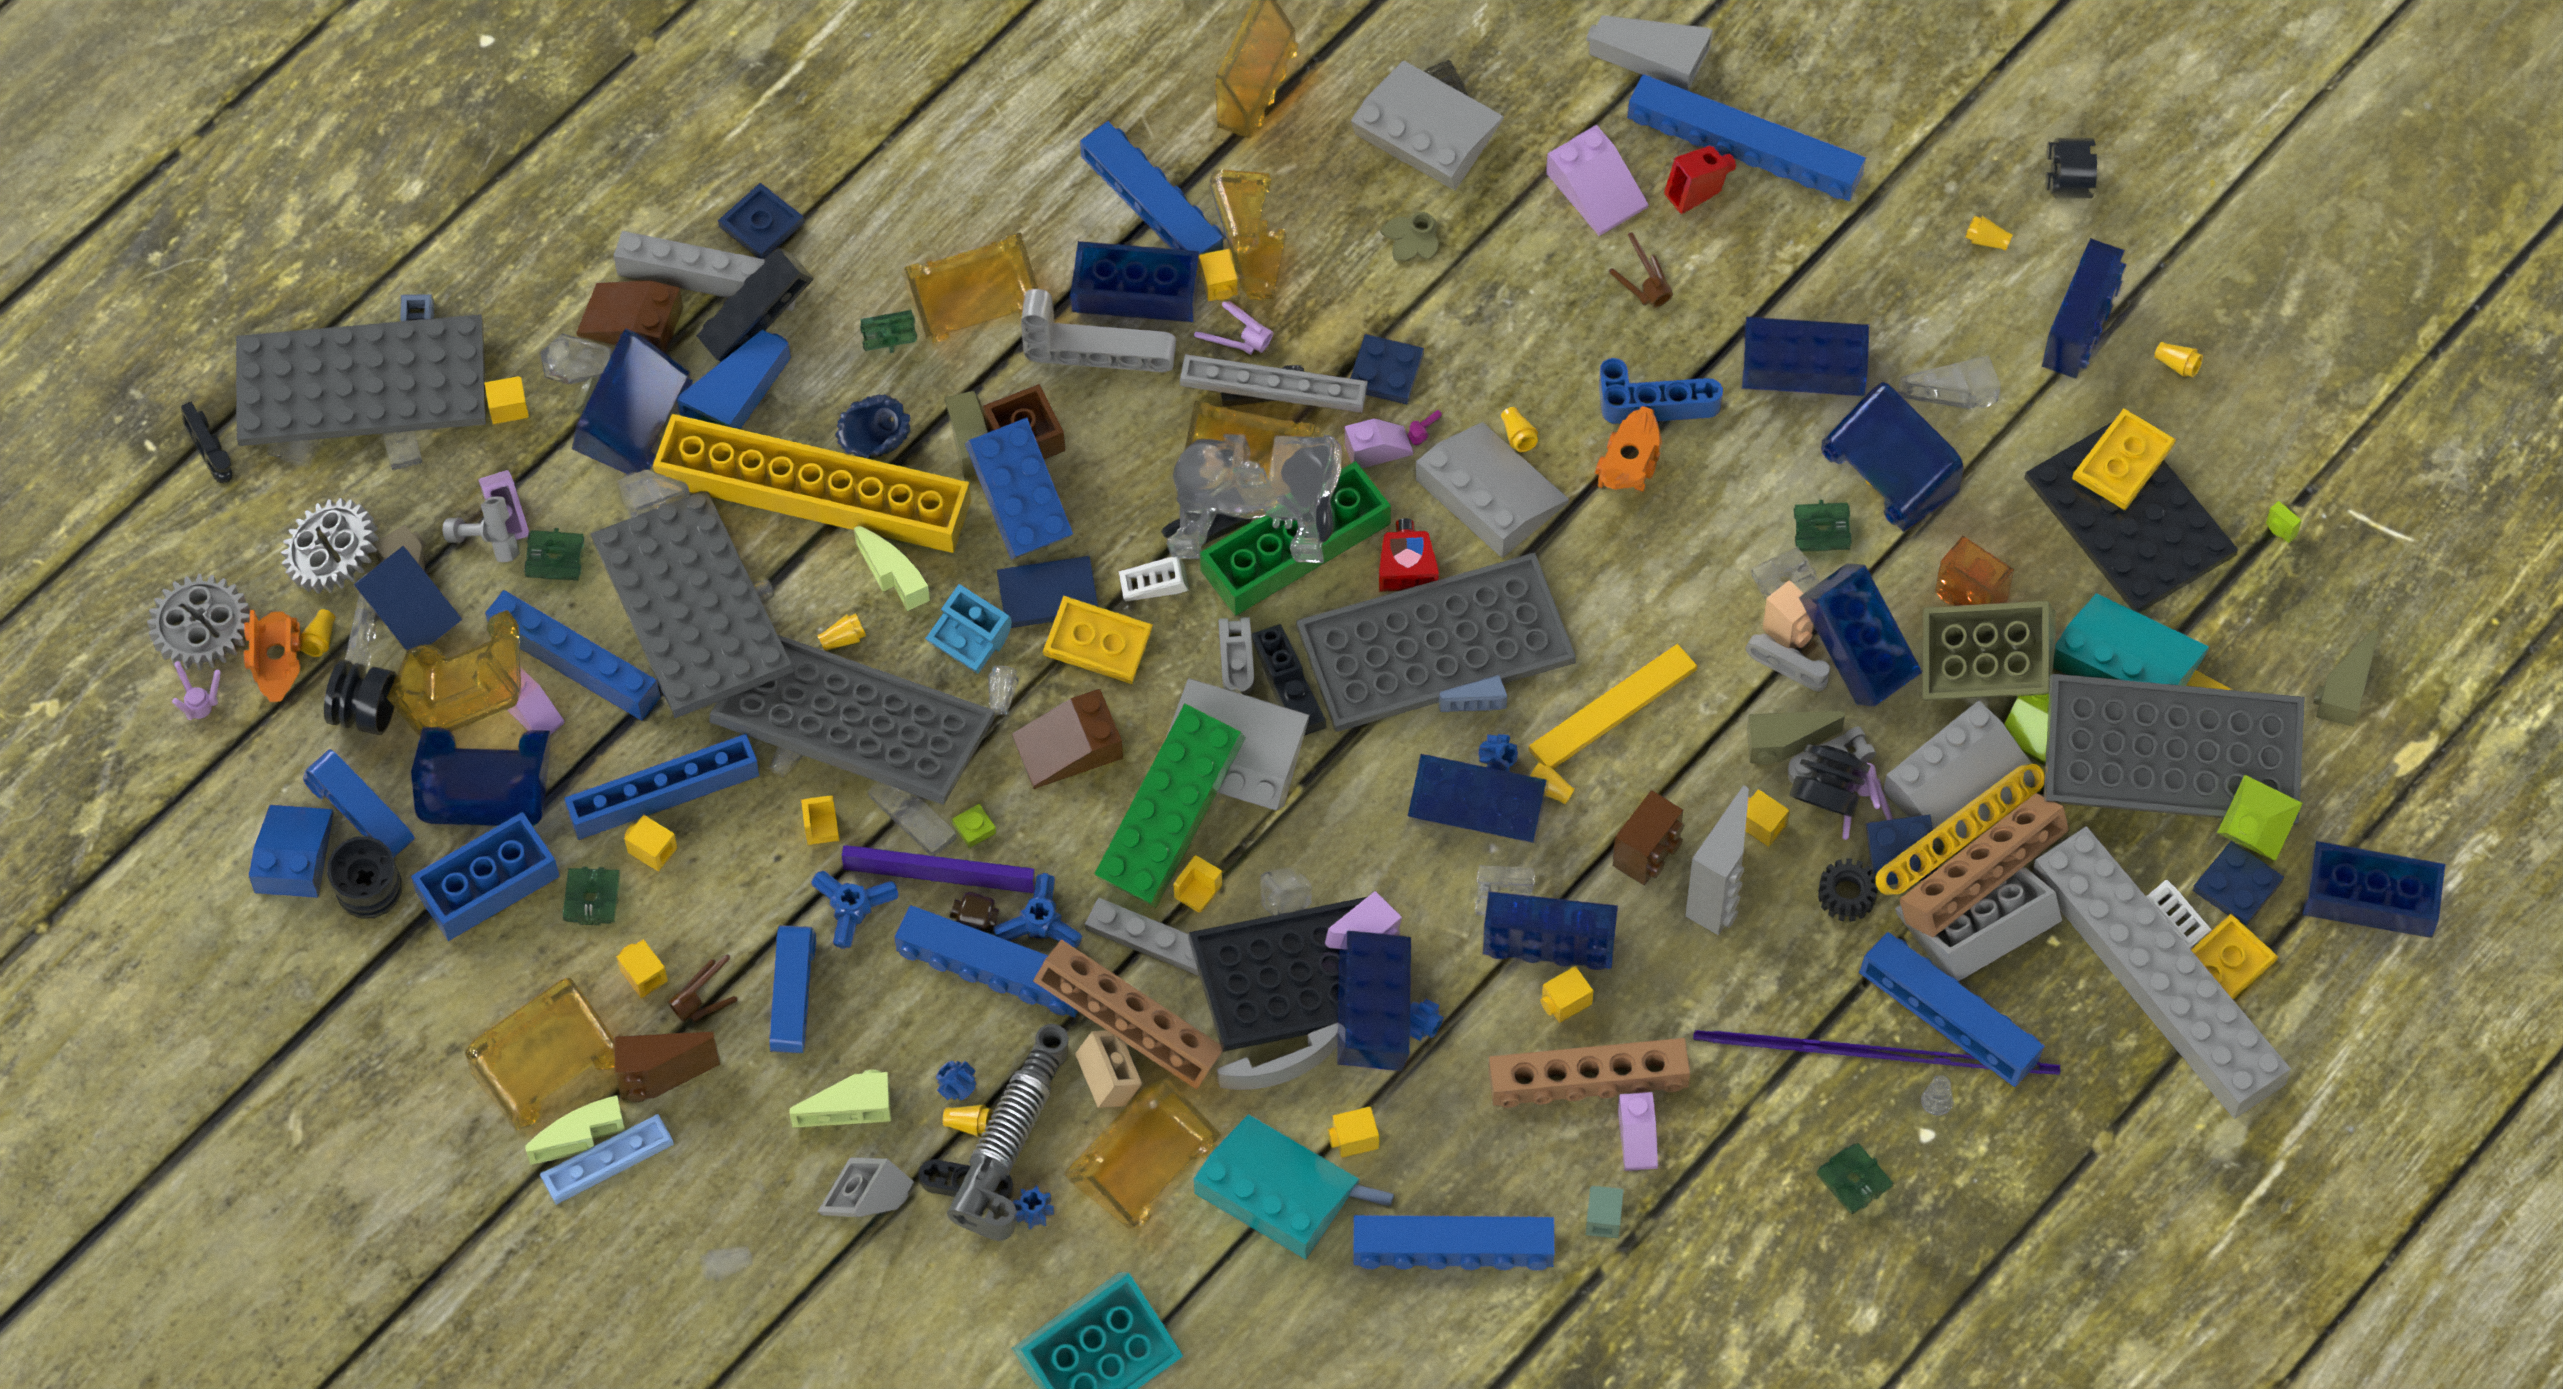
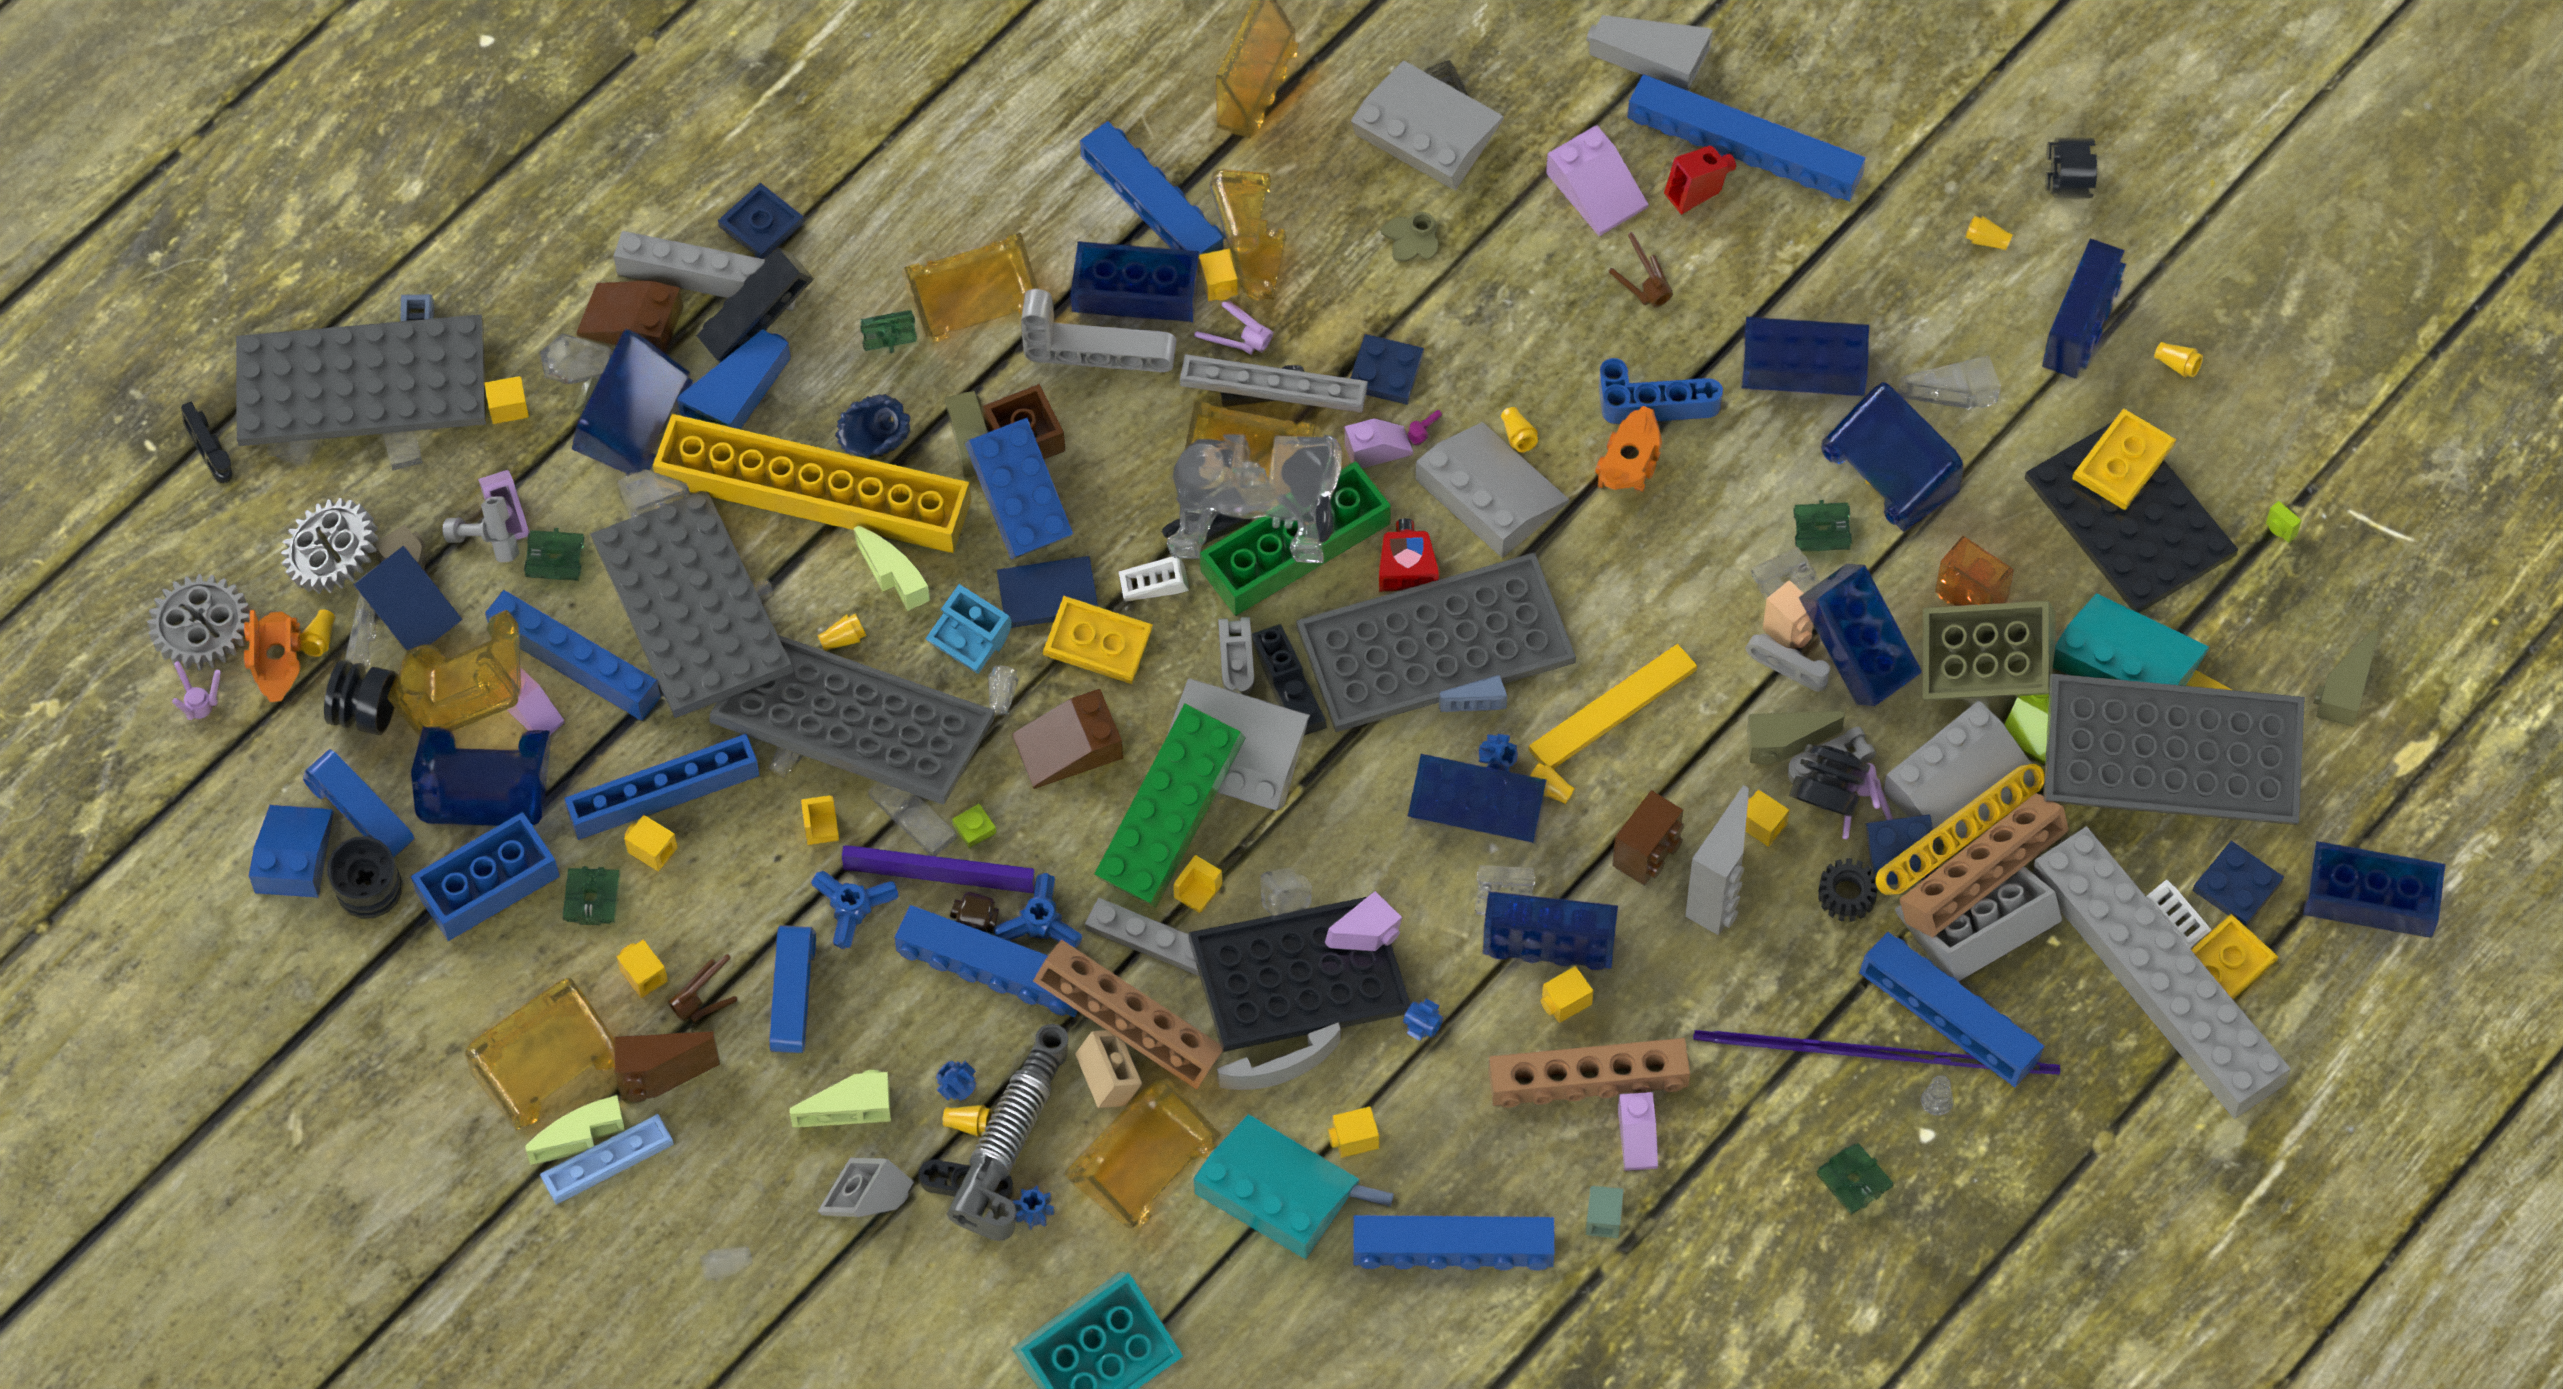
(1374, 1000): clear blue brick -> none
(2259, 818): lime slope -> none

